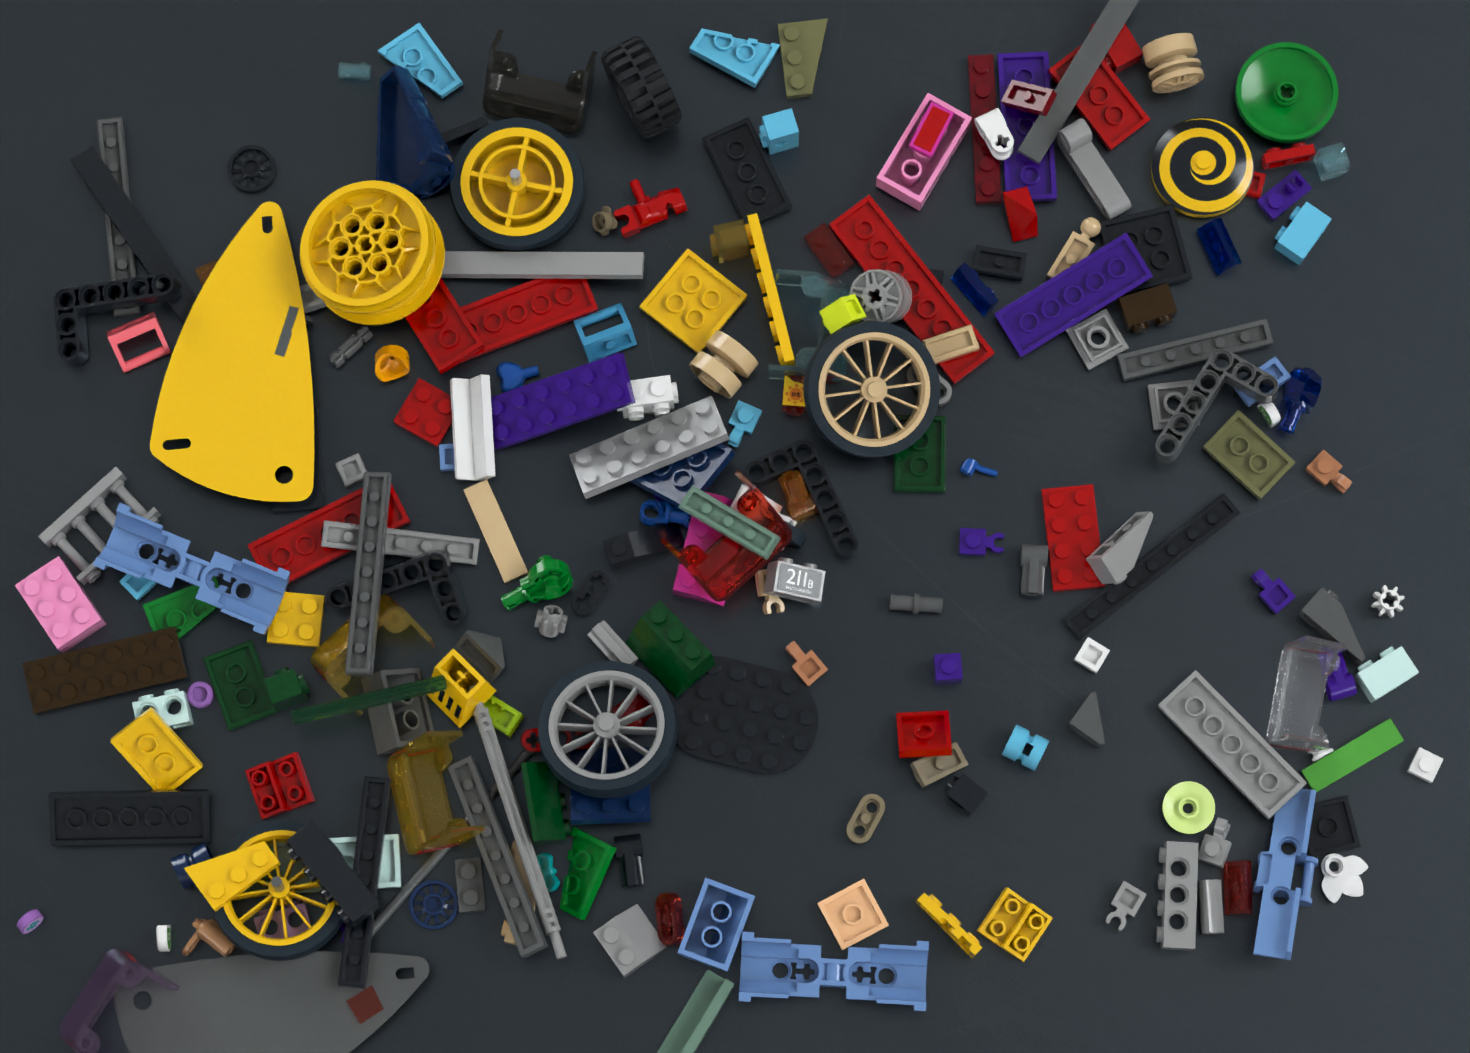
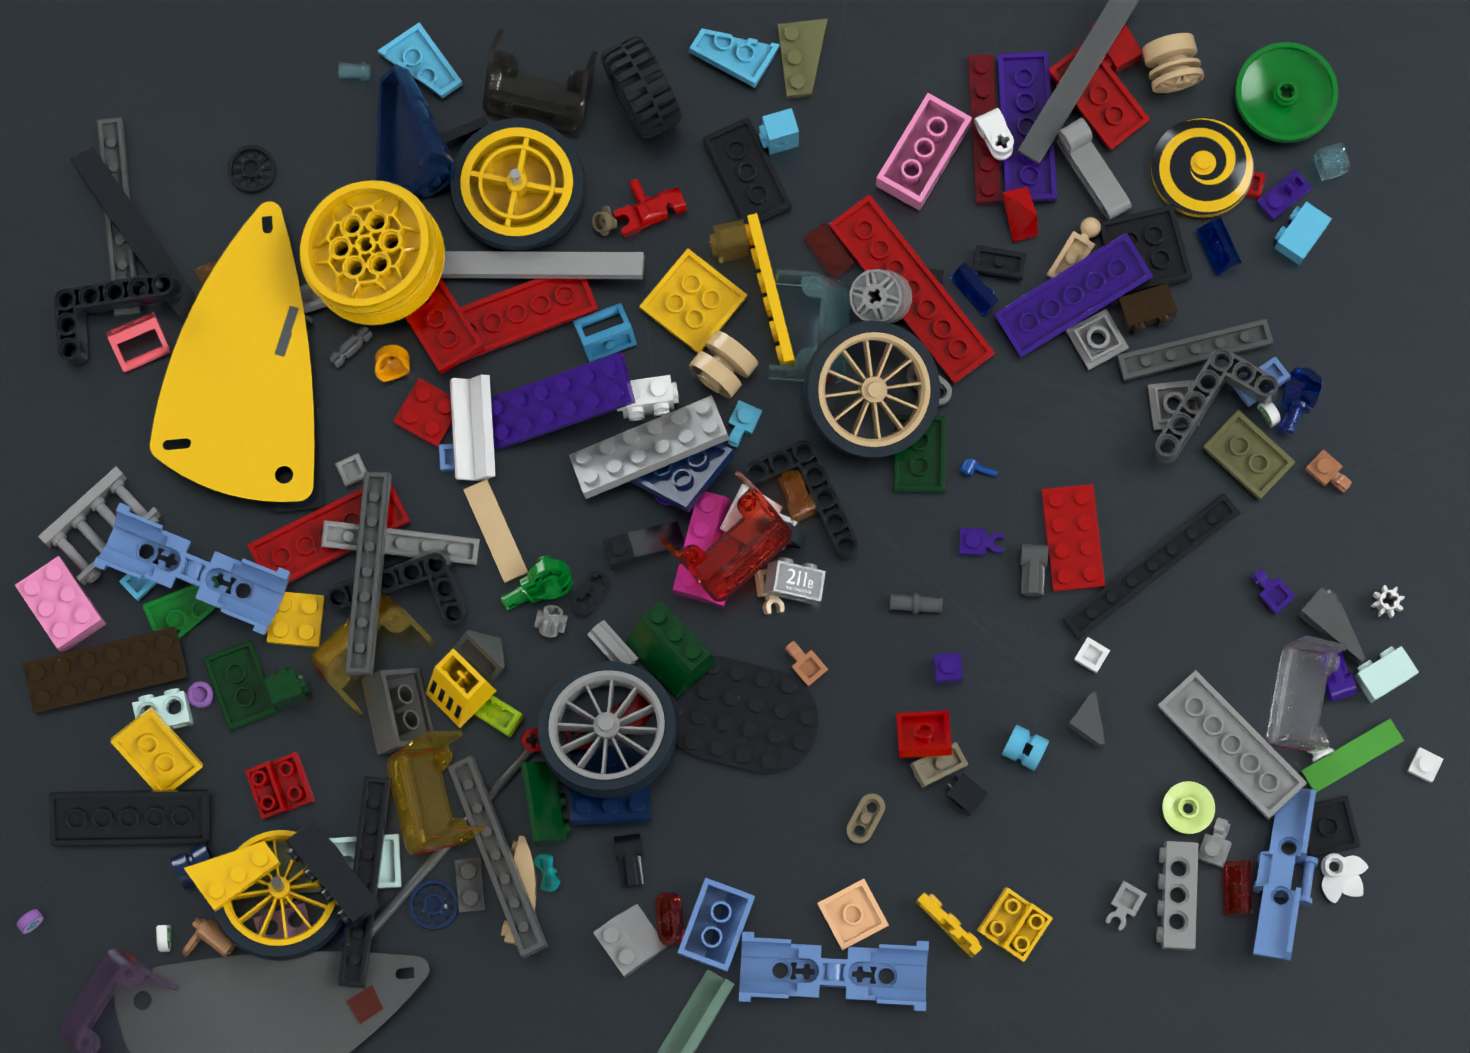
(368, 700): clear green axle -> none
(513, 376): blue rock -> none
(519, 827): light grey axle -> none
(586, 870): green wing -> none
(666, 513): blue connector -> none
(729, 522): sand green tile -> none
(793, 395): brick -> none
(842, 313): neon yellow brick -> none
(931, 130): red tile -> none
(952, 344): tan tile -> none
(1029, 97): plate -> none
(1120, 551): light grey slope -> none
(1211, 906): light grey axle -> none
(1296, 154): red plate -> none

